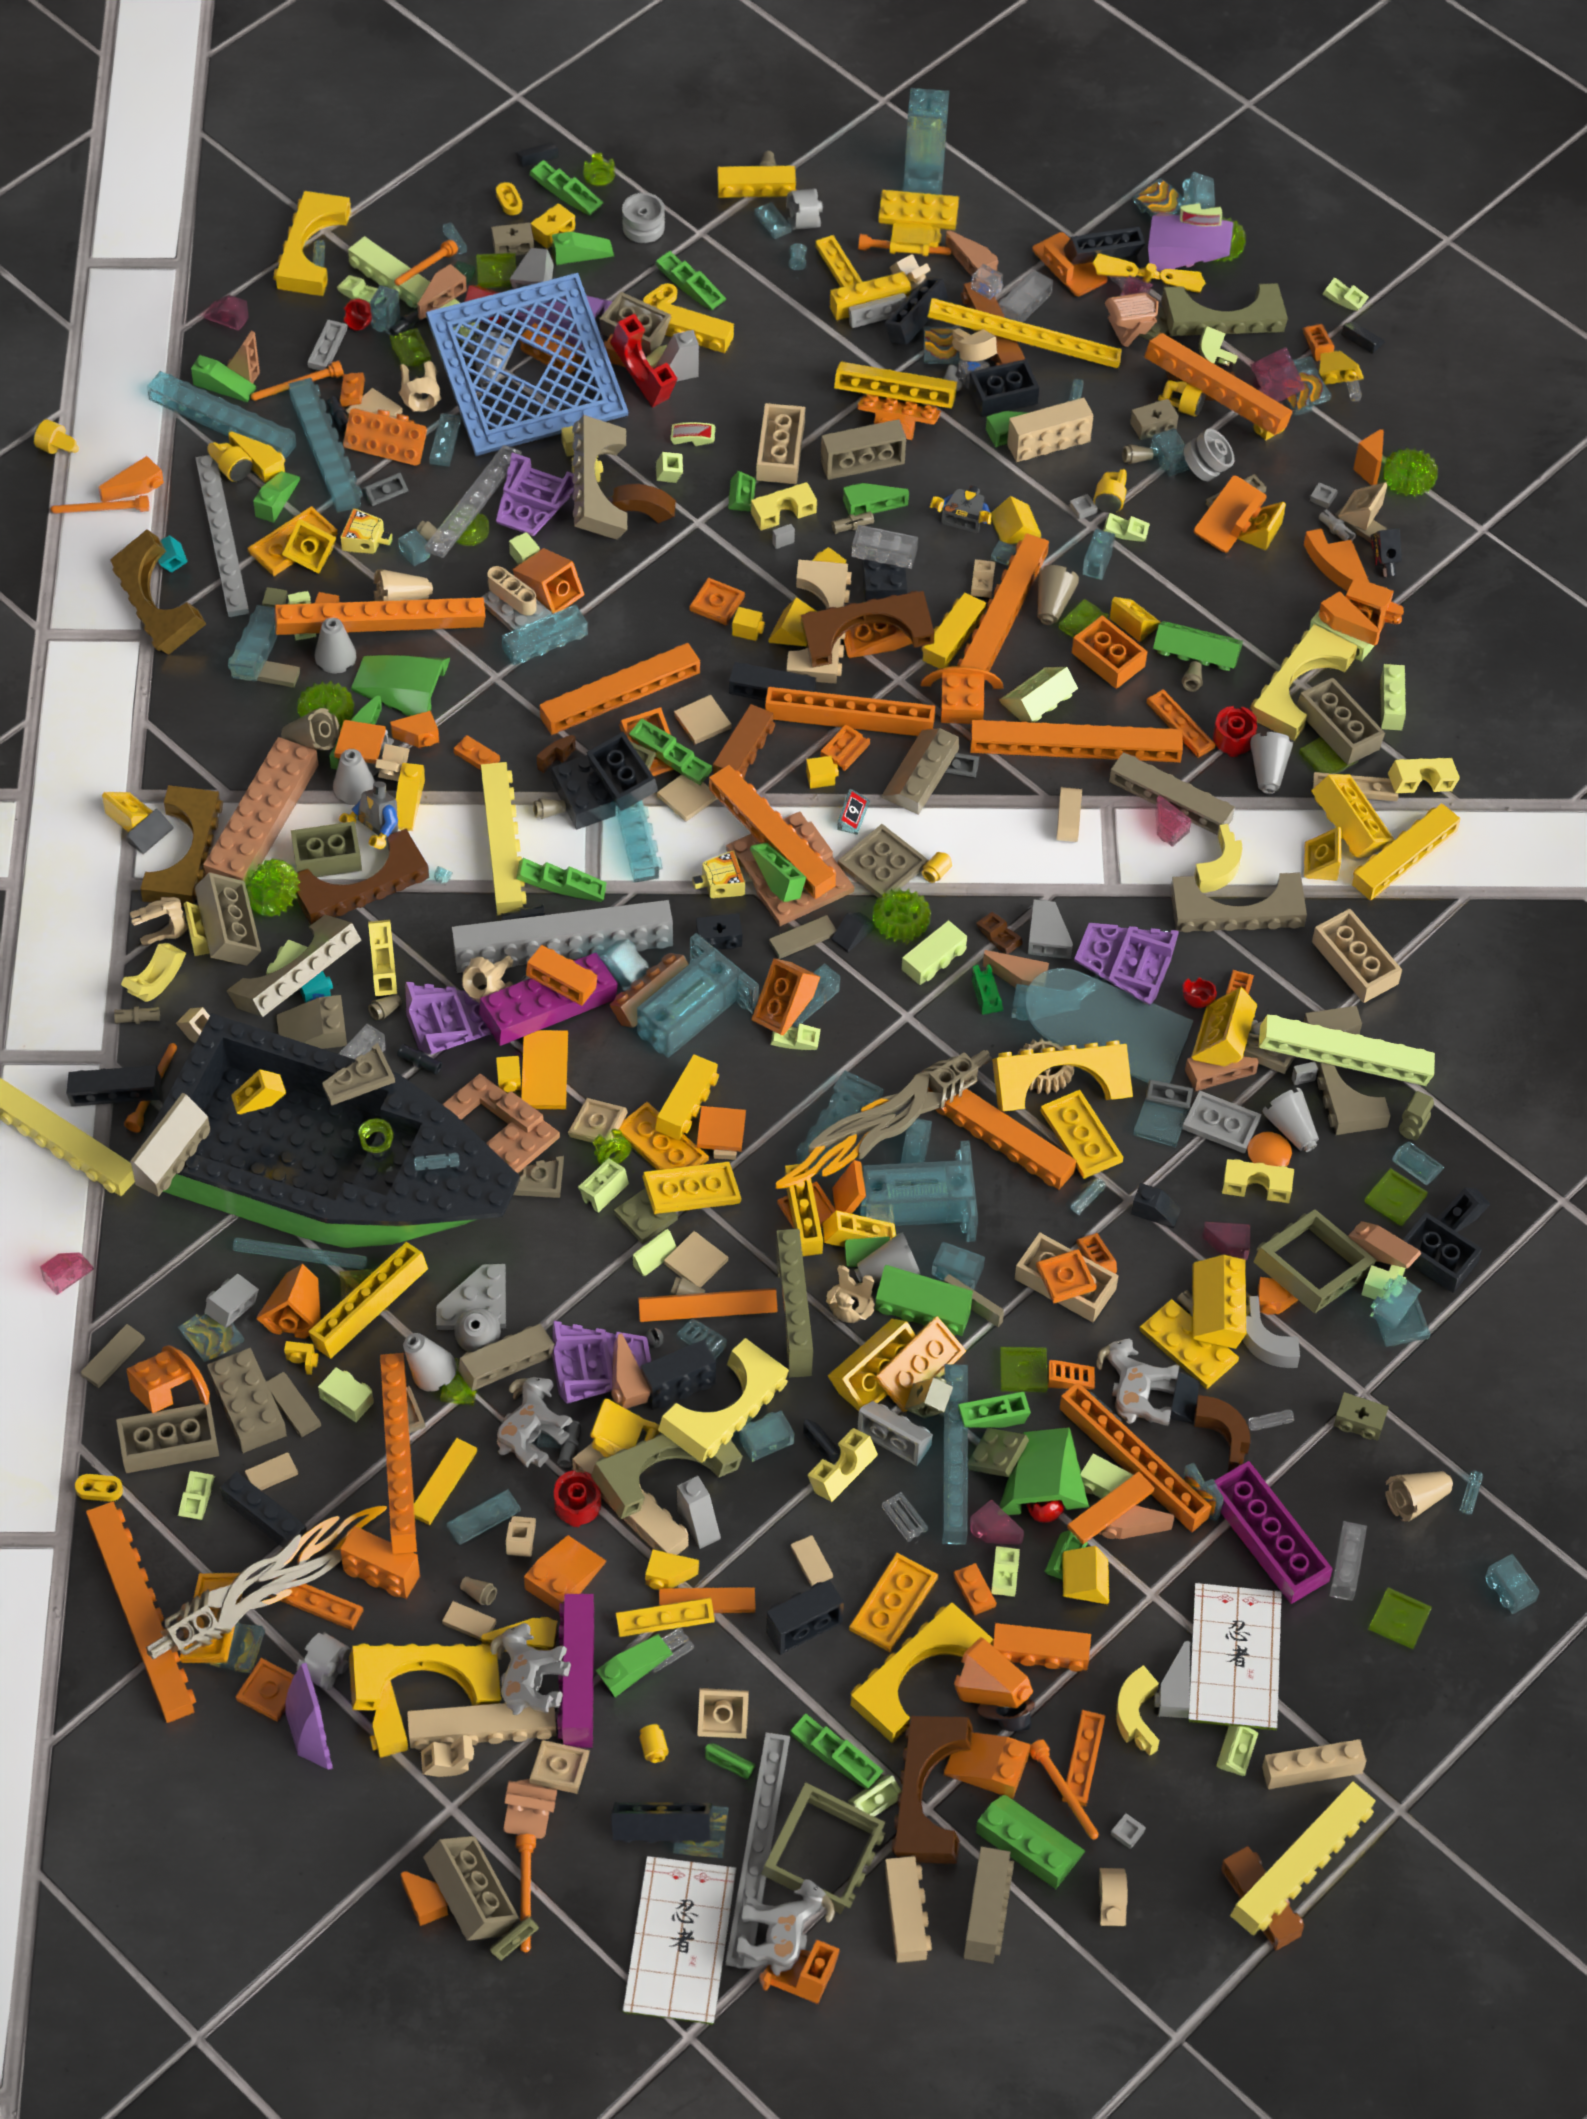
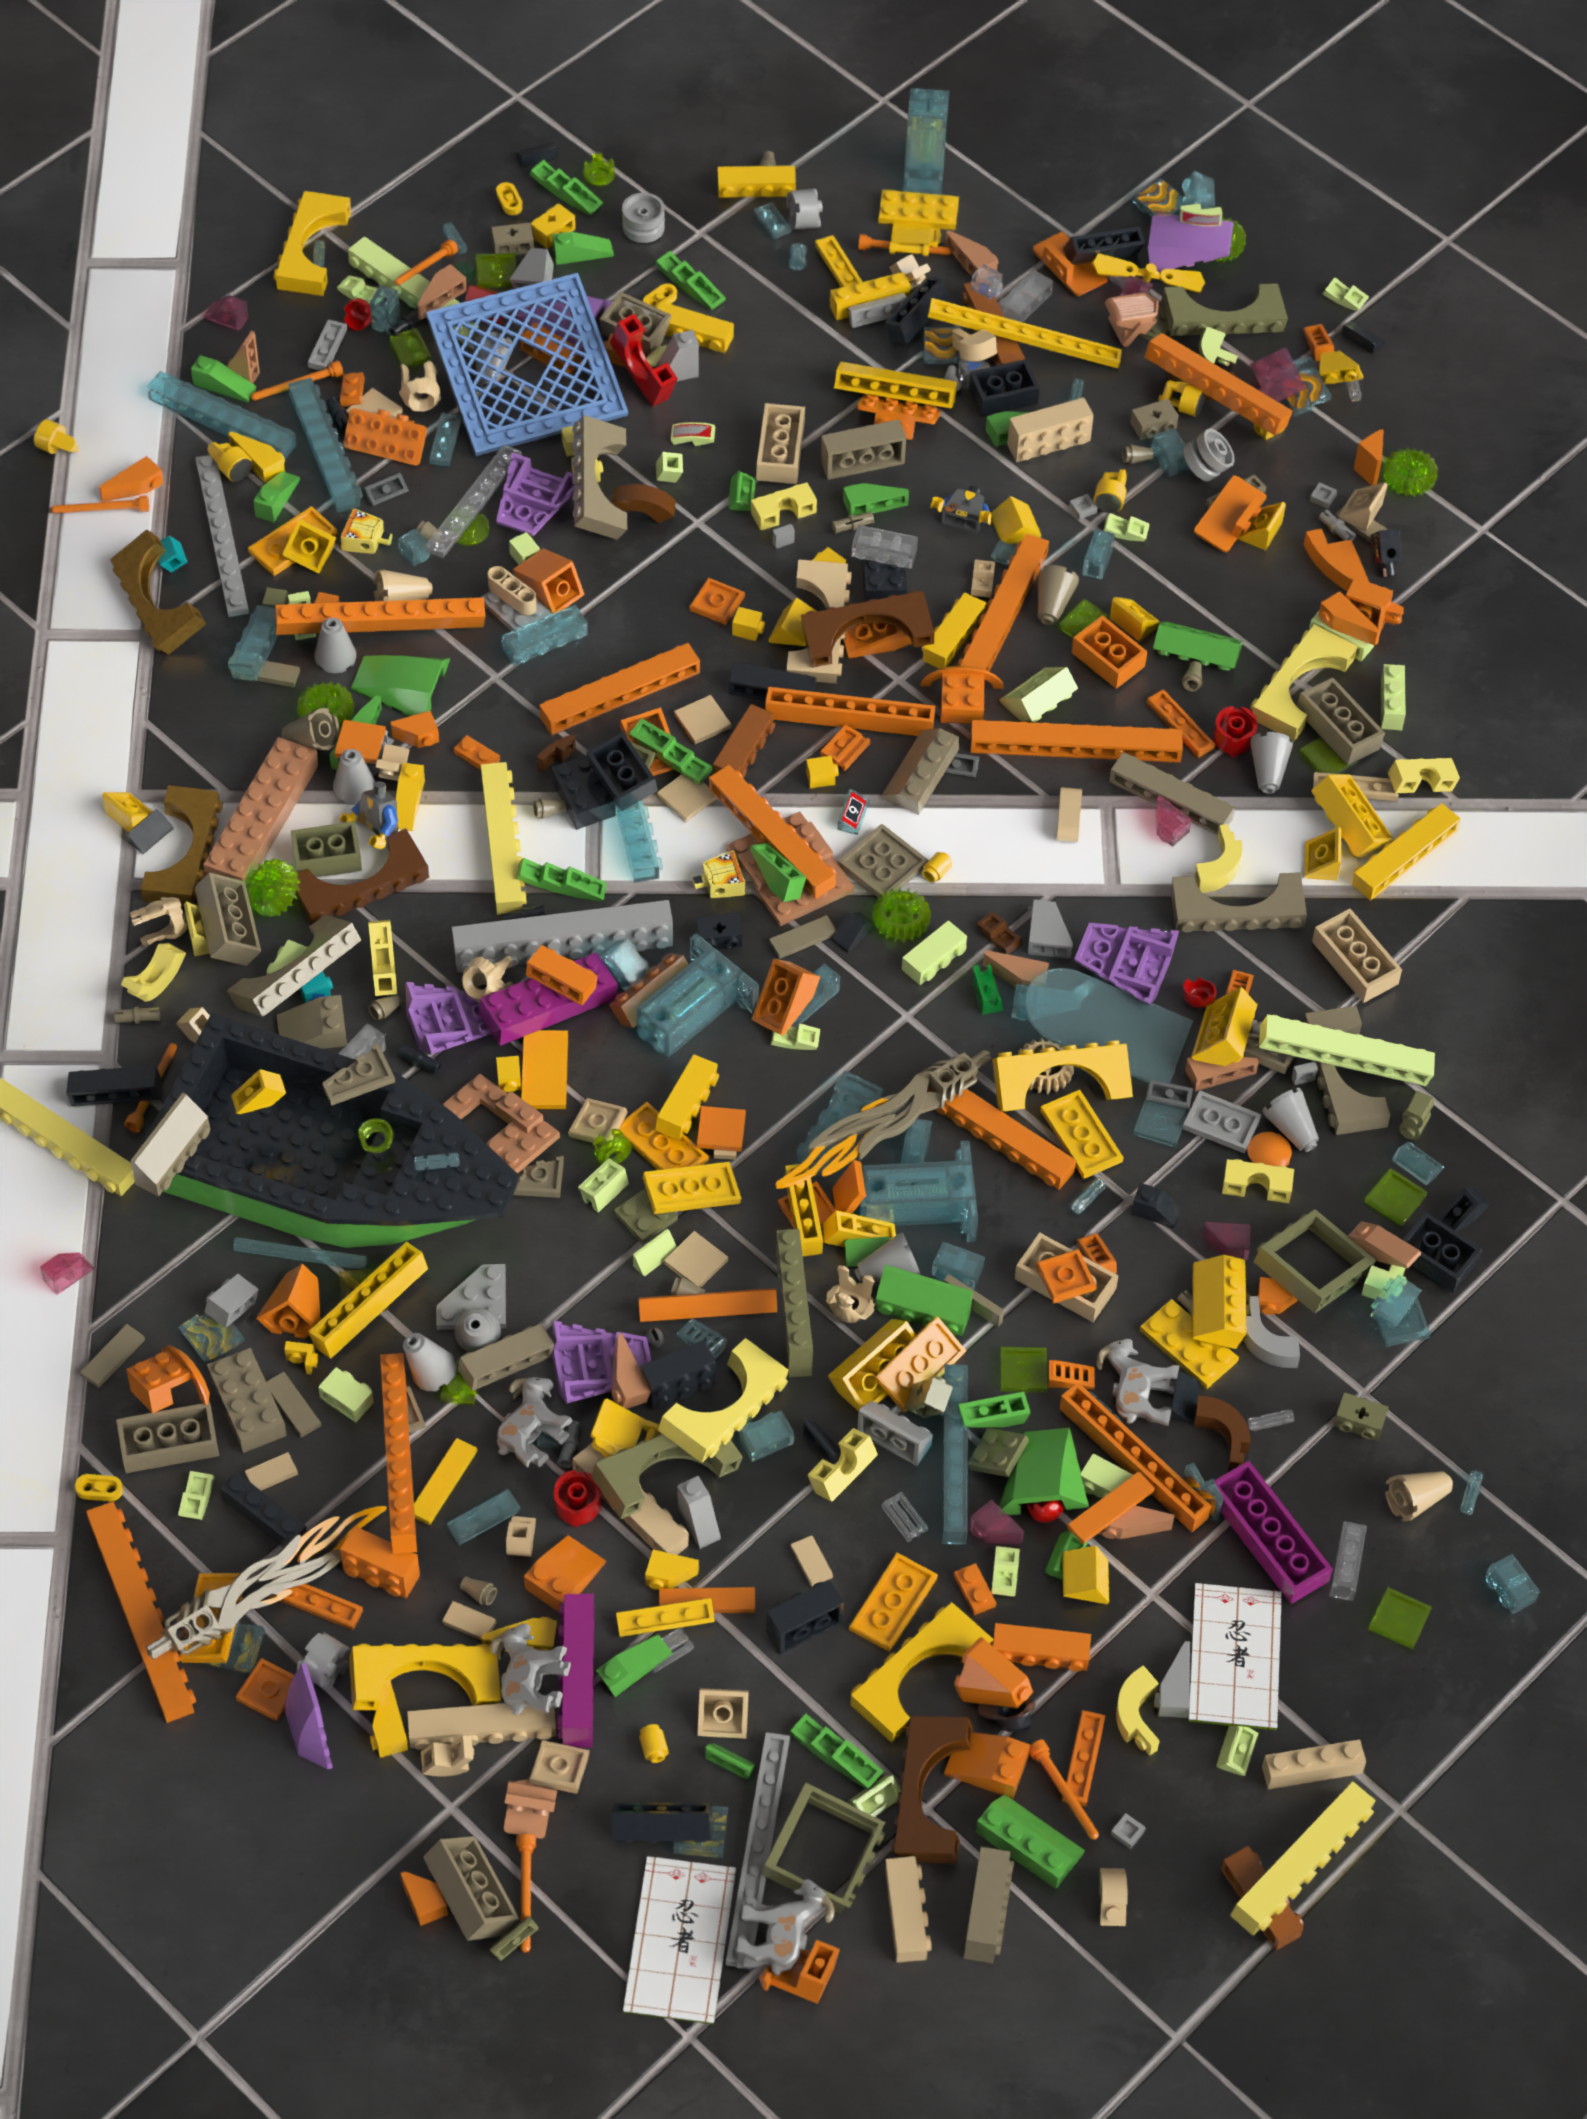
(441, 872): clear light blue hinge -> none

